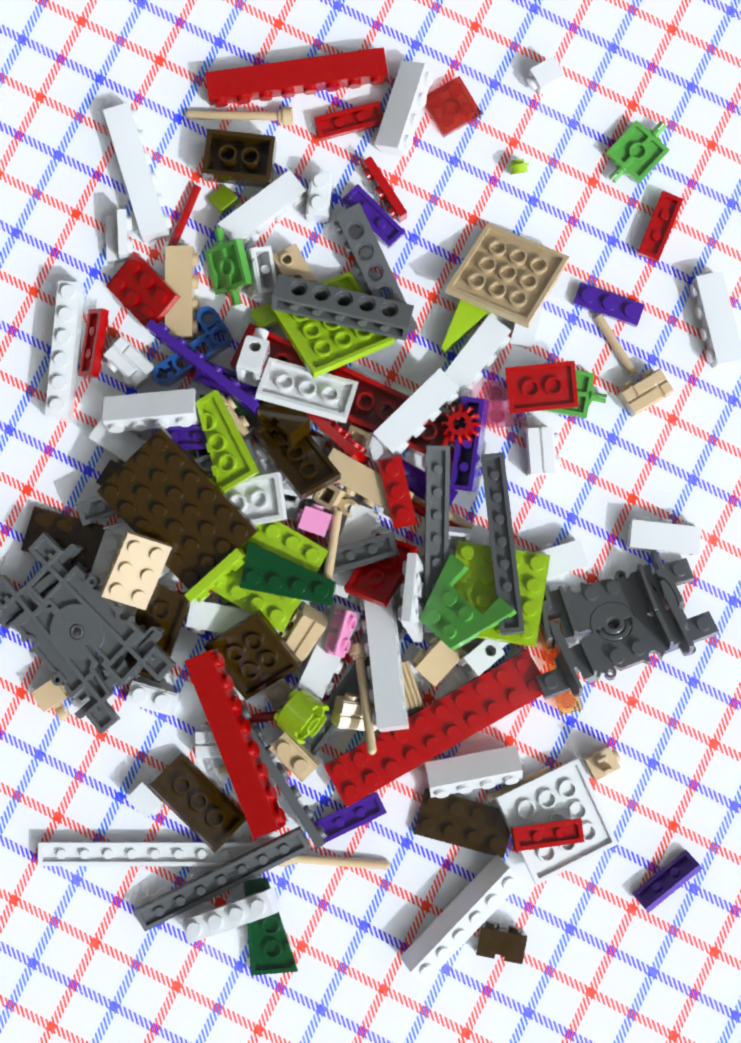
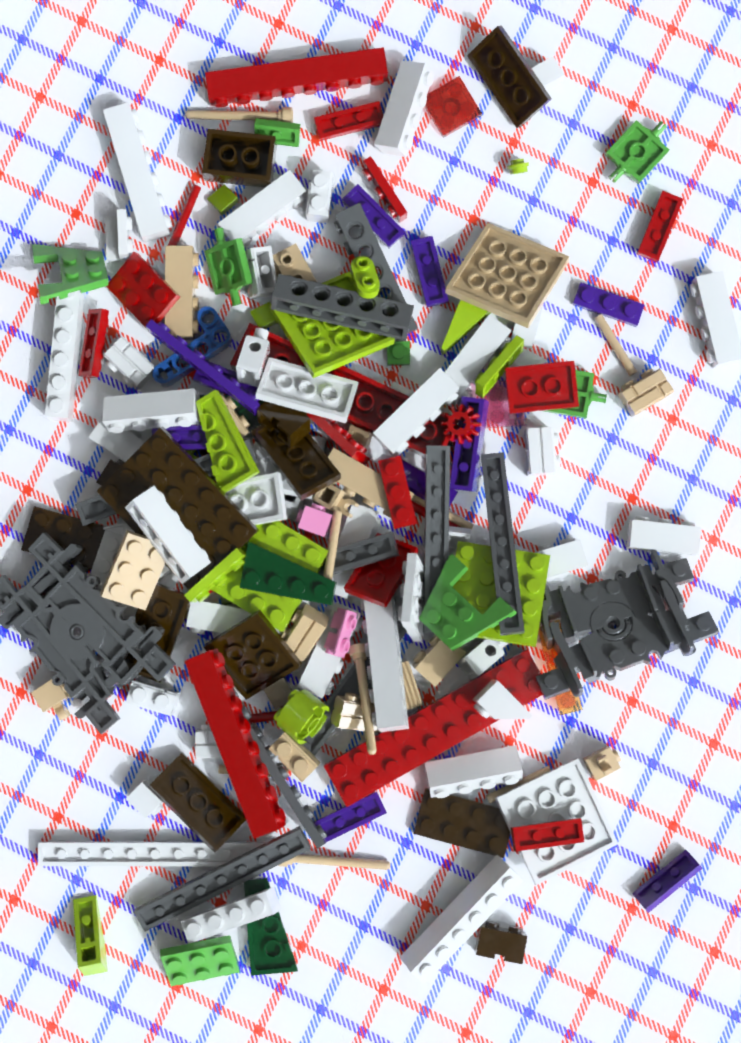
(78, 270): none -> bright green wing
(89, 936): none -> lime slope
(168, 534): none -> white brick
(200, 960): none -> plate
(285, 132): none -> bright green plate
(364, 272): none -> lime plate
(398, 353): none -> bright green plate
(429, 271): none -> dark purple plate
(497, 366): none -> lime plate
(499, 703): none -> white slope
(509, 76): none -> dark brown plate

